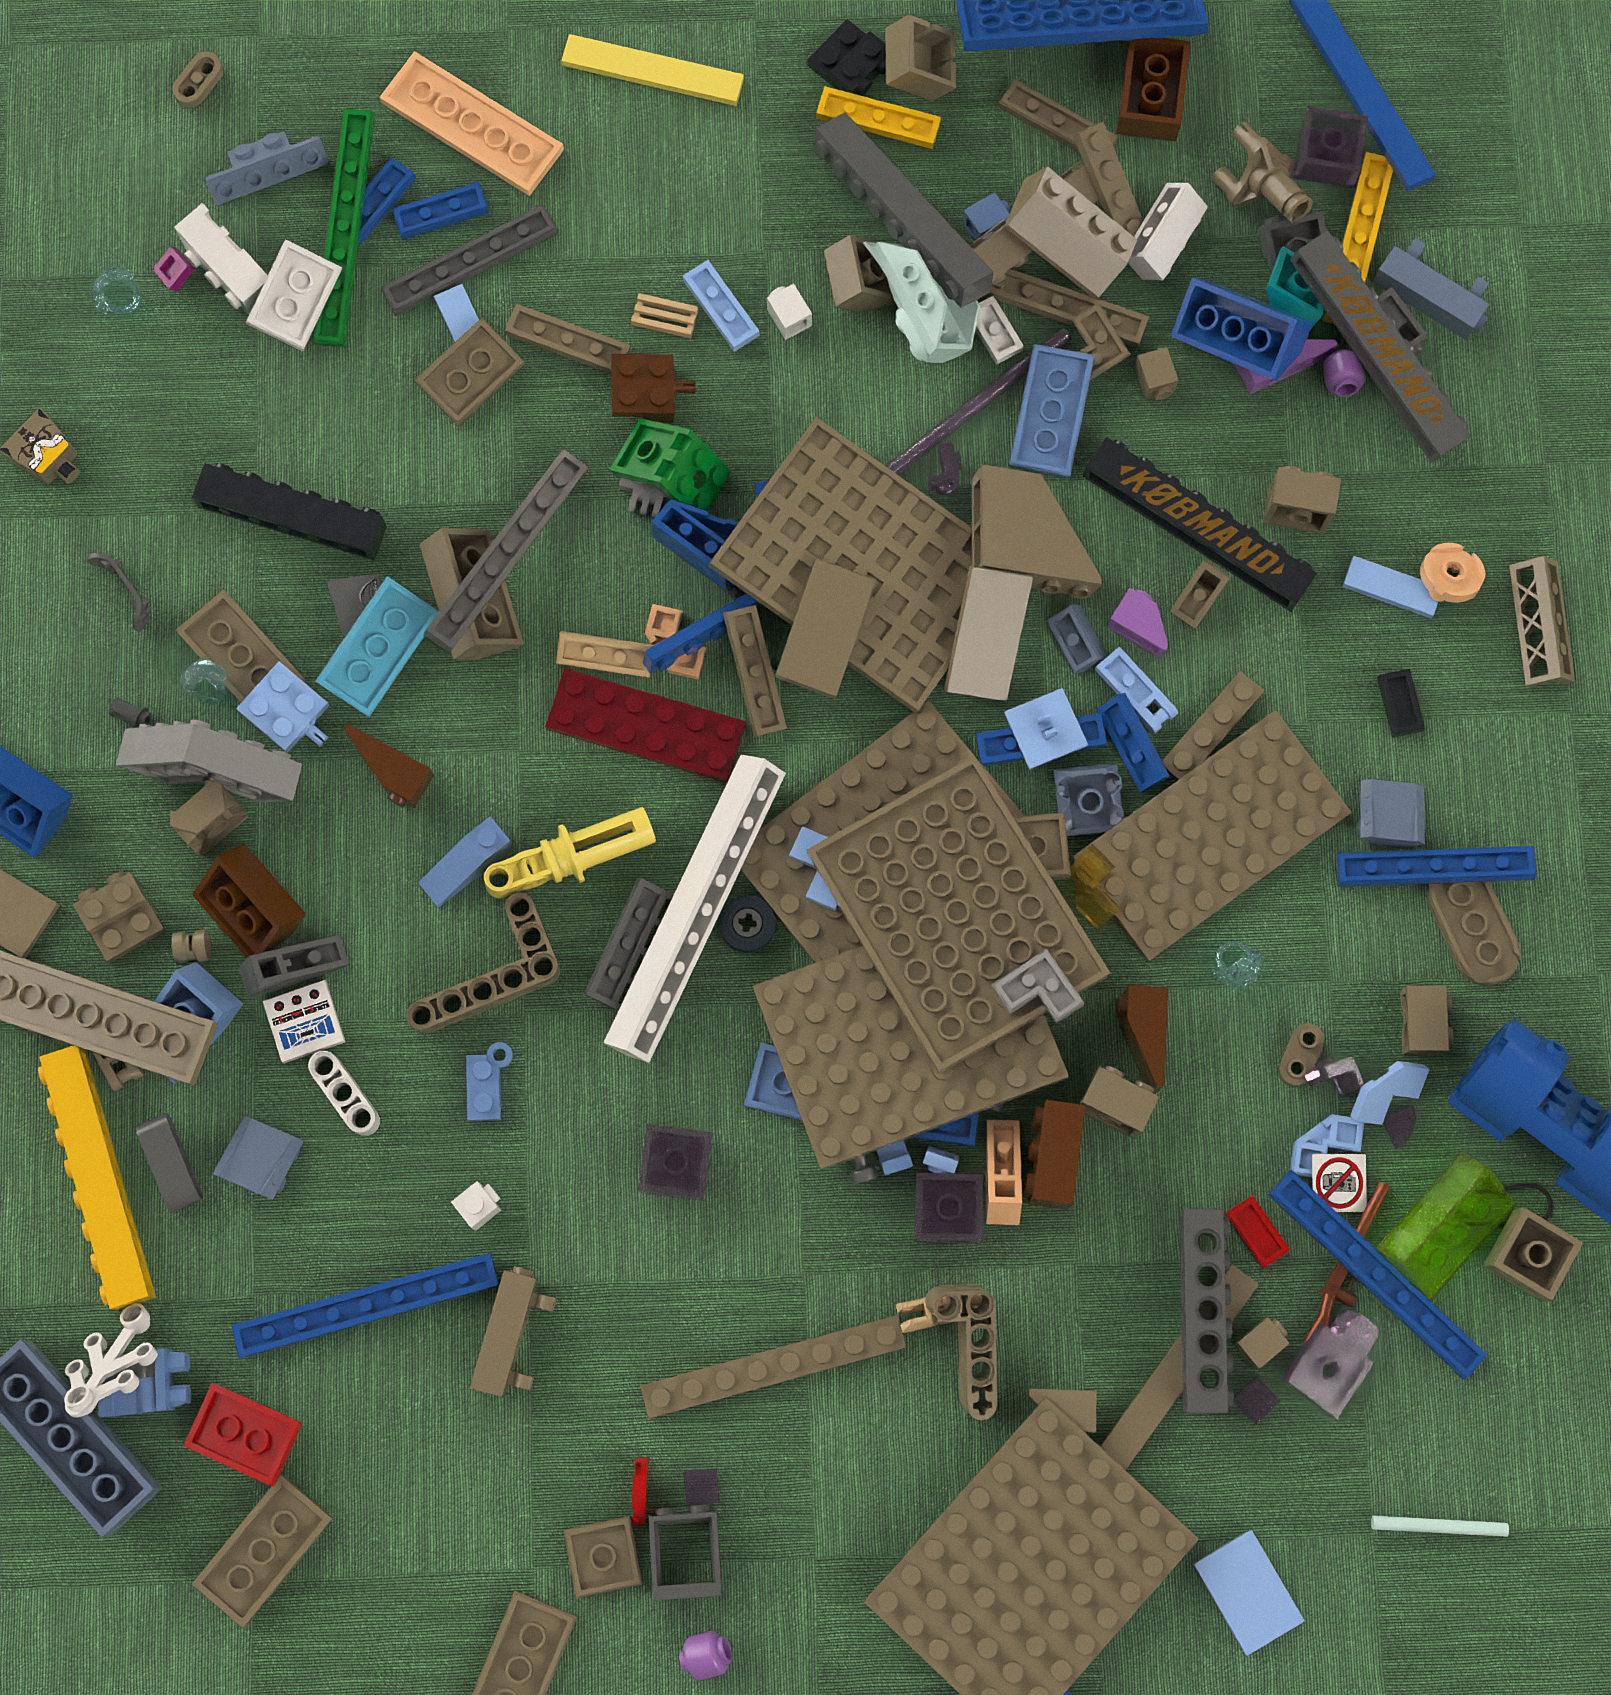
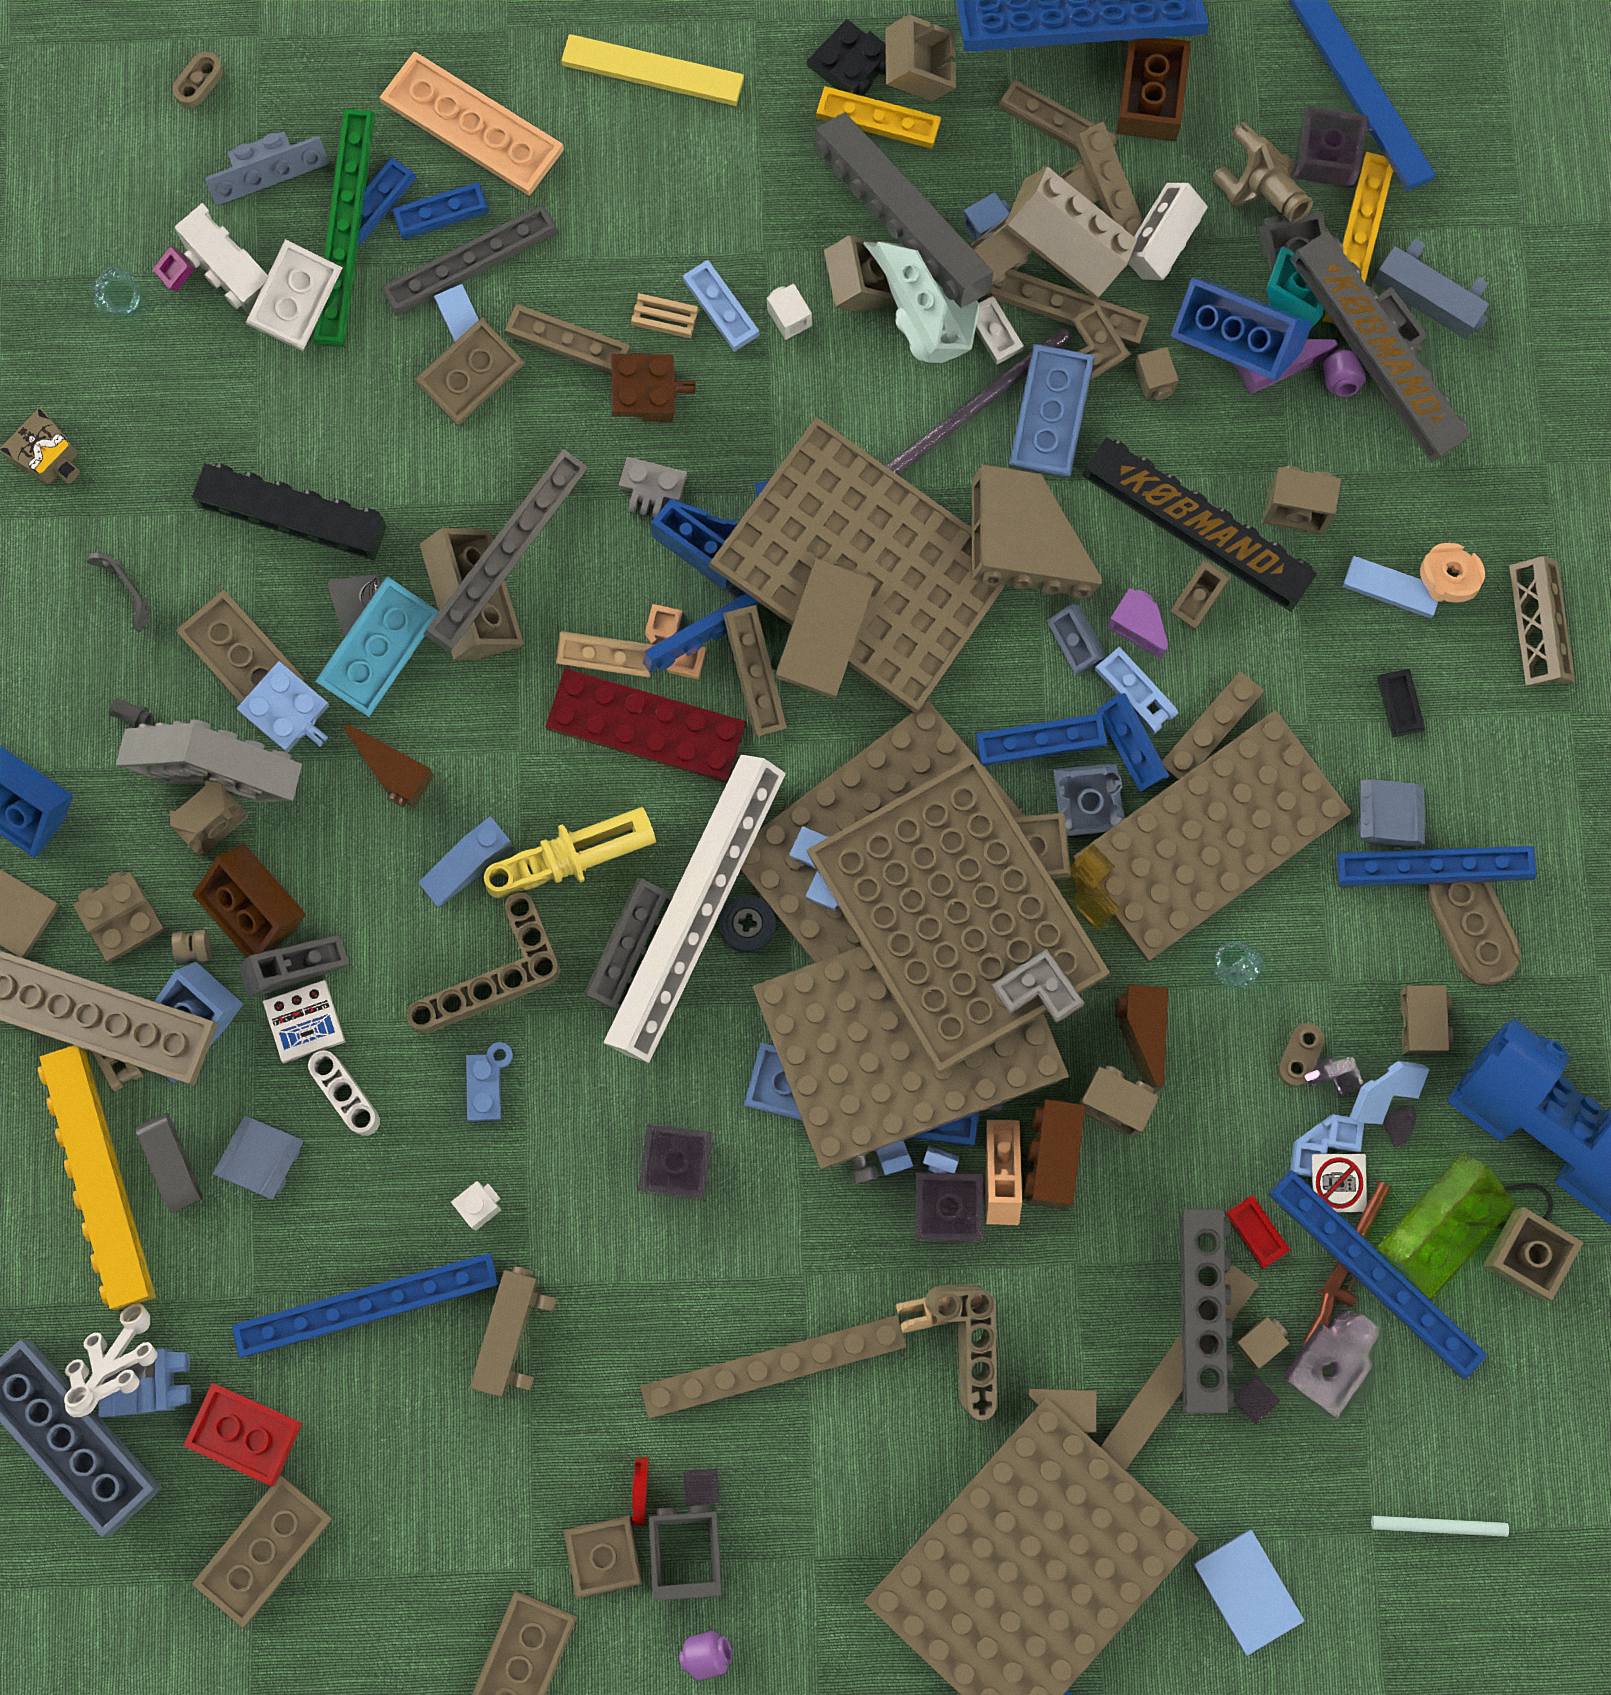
(197, 672): clear light blue piece -> none
(672, 463): green bracket -> none
(950, 466): clear purple bracket -> none
(988, 633): tile -> none
(1045, 728): light blue piece -> none

